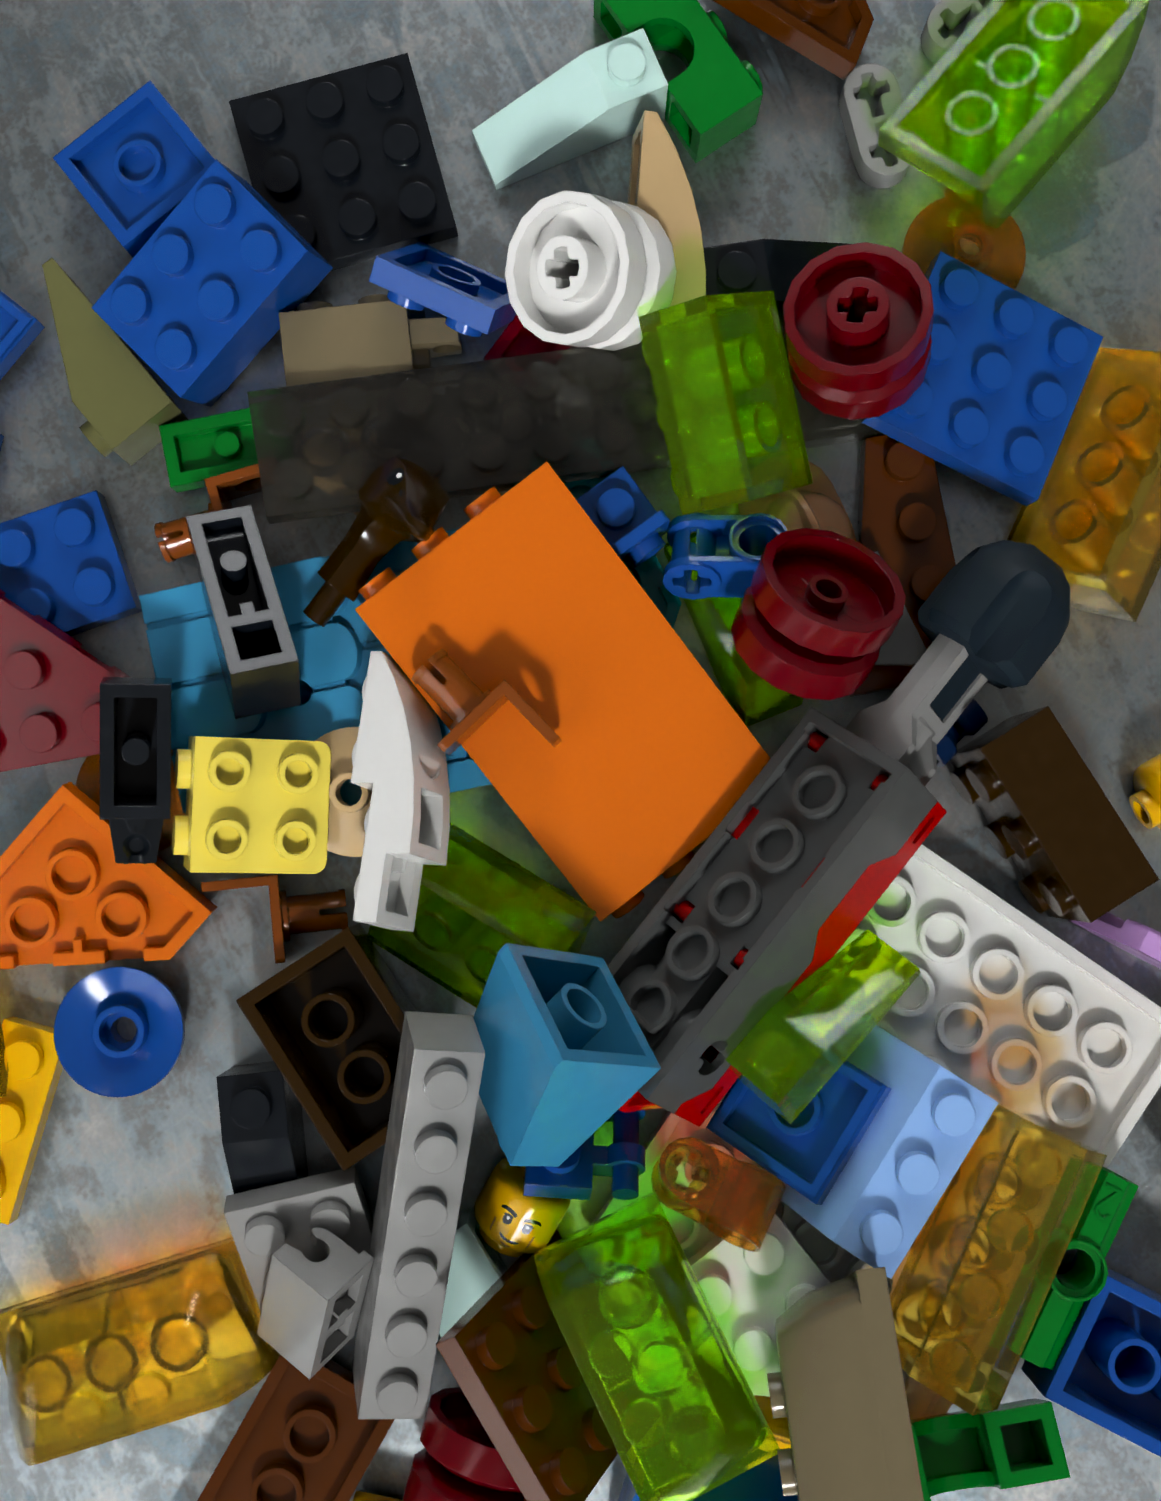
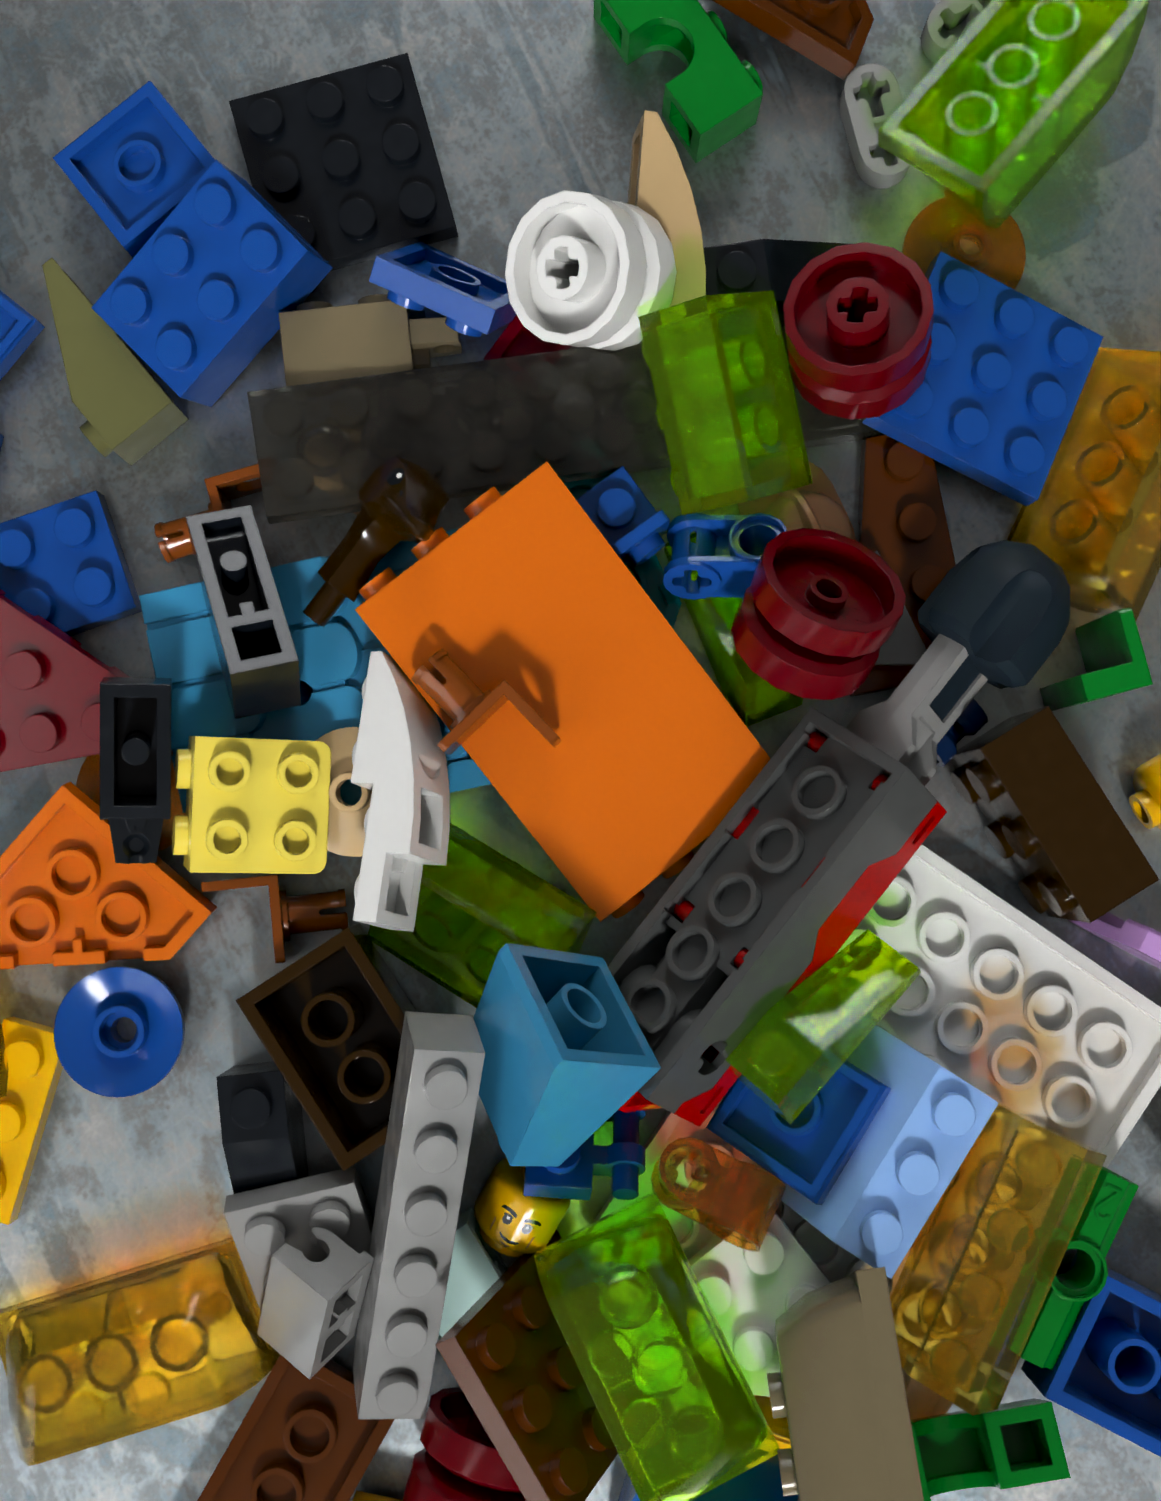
(207, 448): green plate -> none
(574, 110): light aqua slope -> none
(1111, 660): none -> green panel

